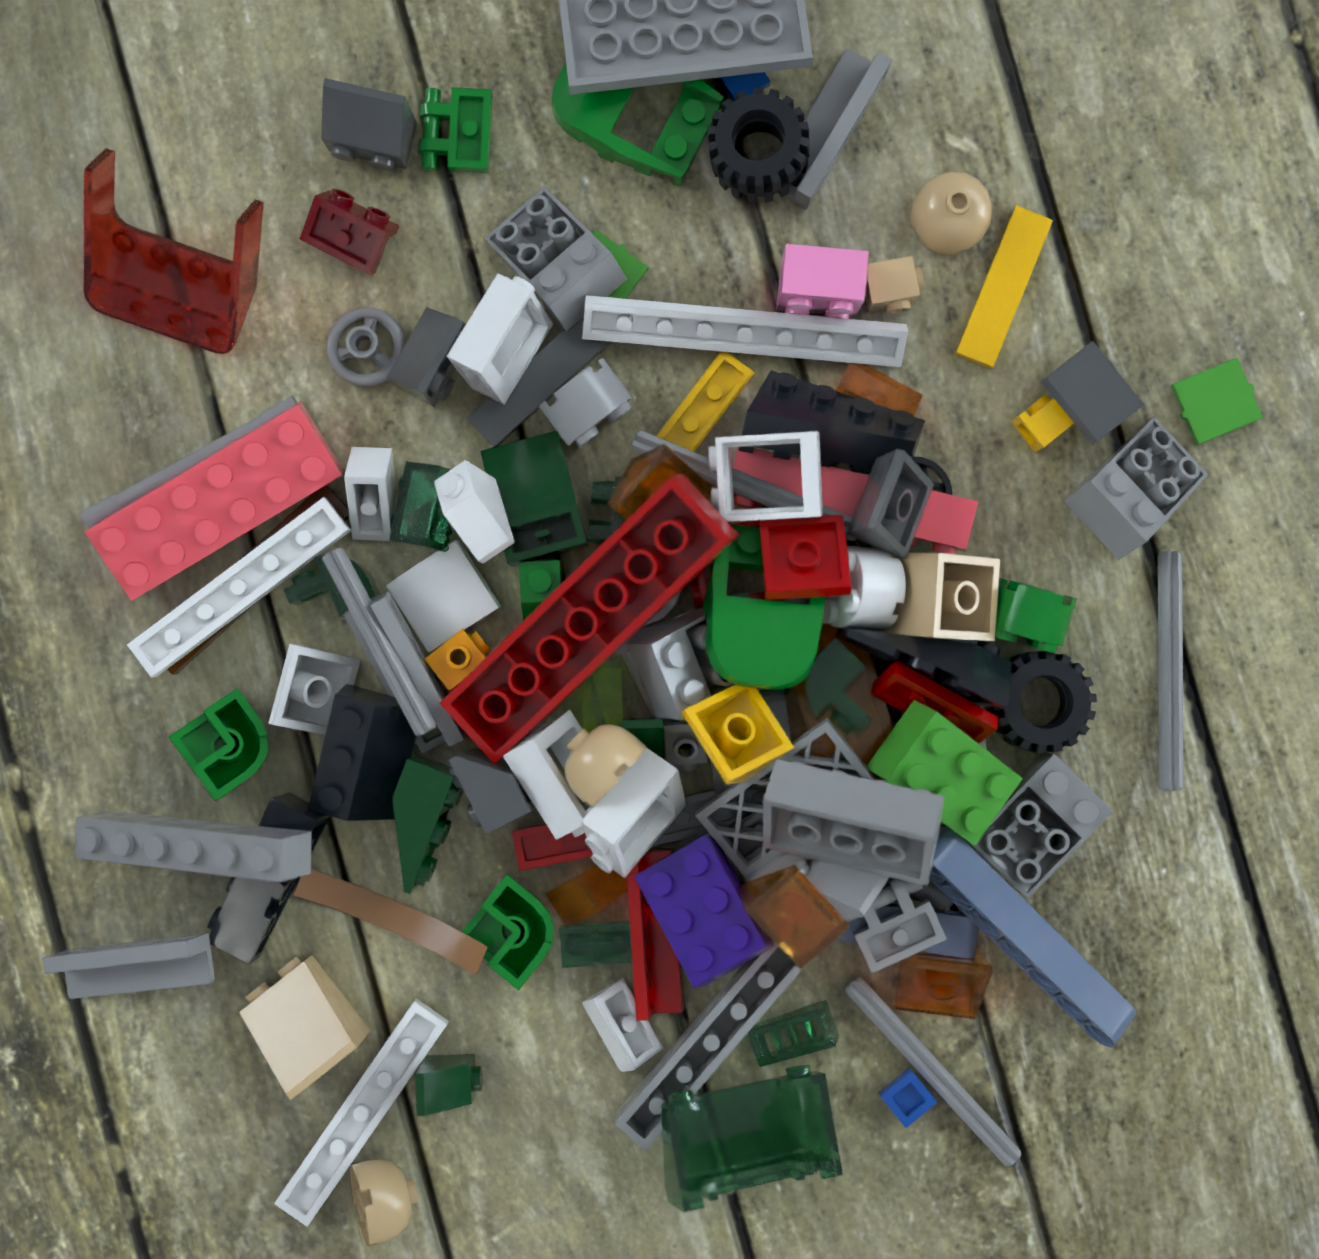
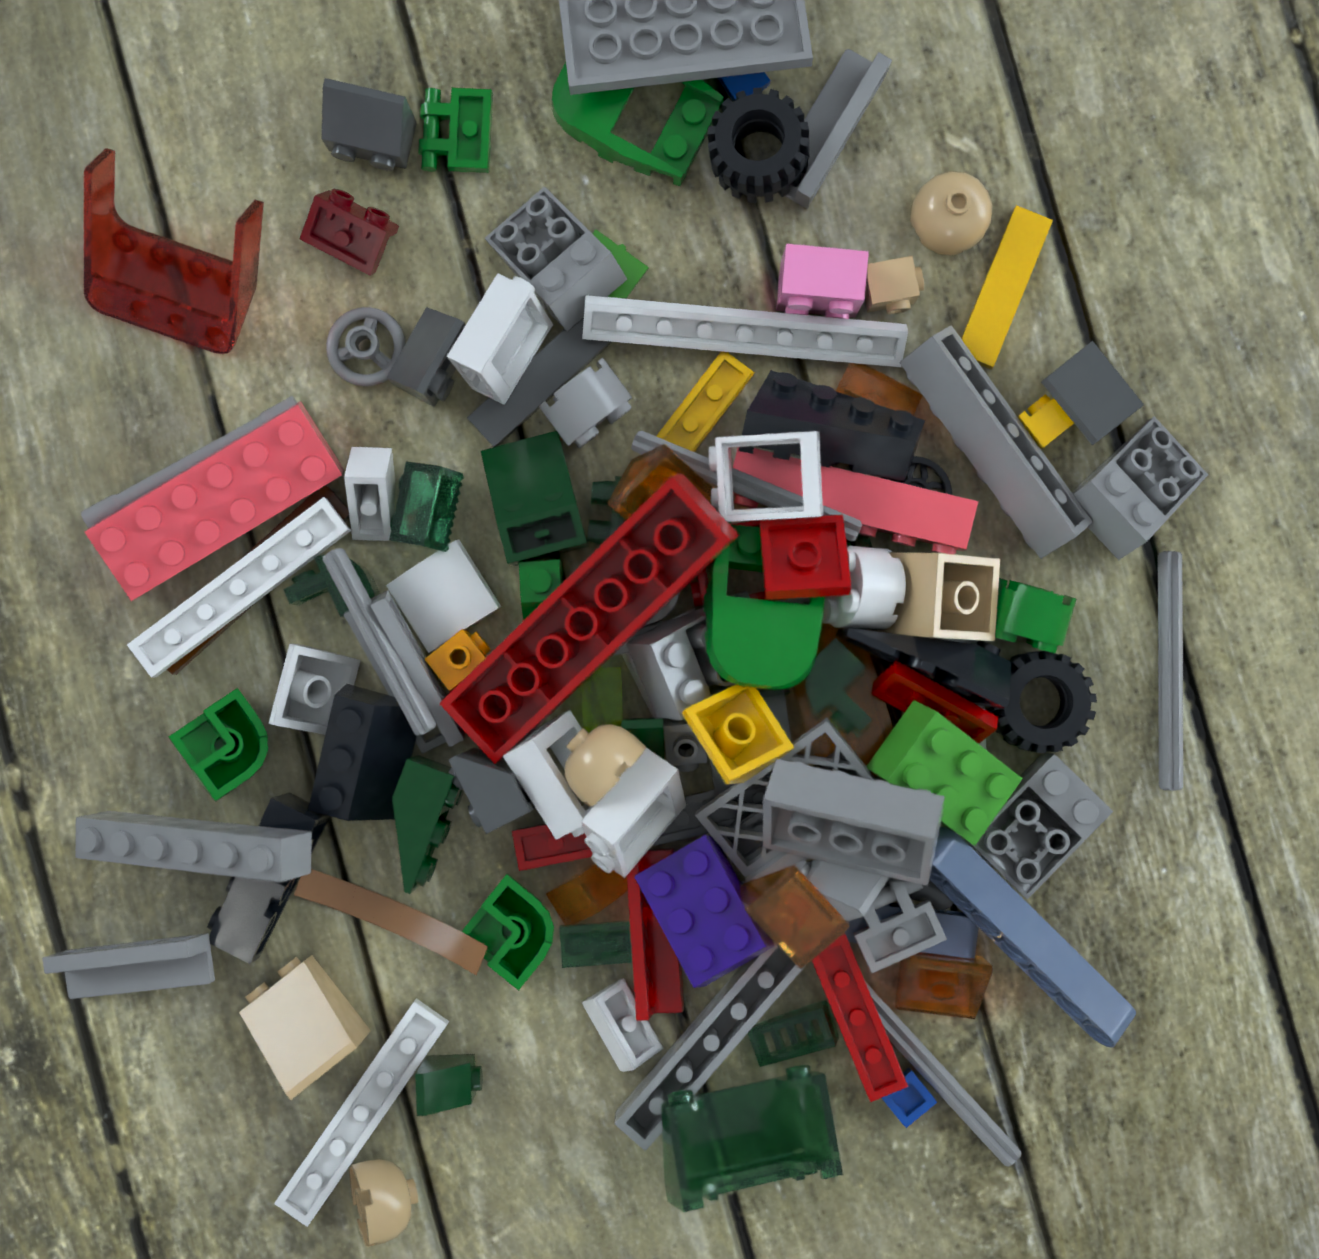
(475, 510): white slope -> none
(858, 1020): none -> red fence
(891, 504): dark grey slope -> none
(995, 442): none -> light grey brick
(1216, 401): bright green piece -> none

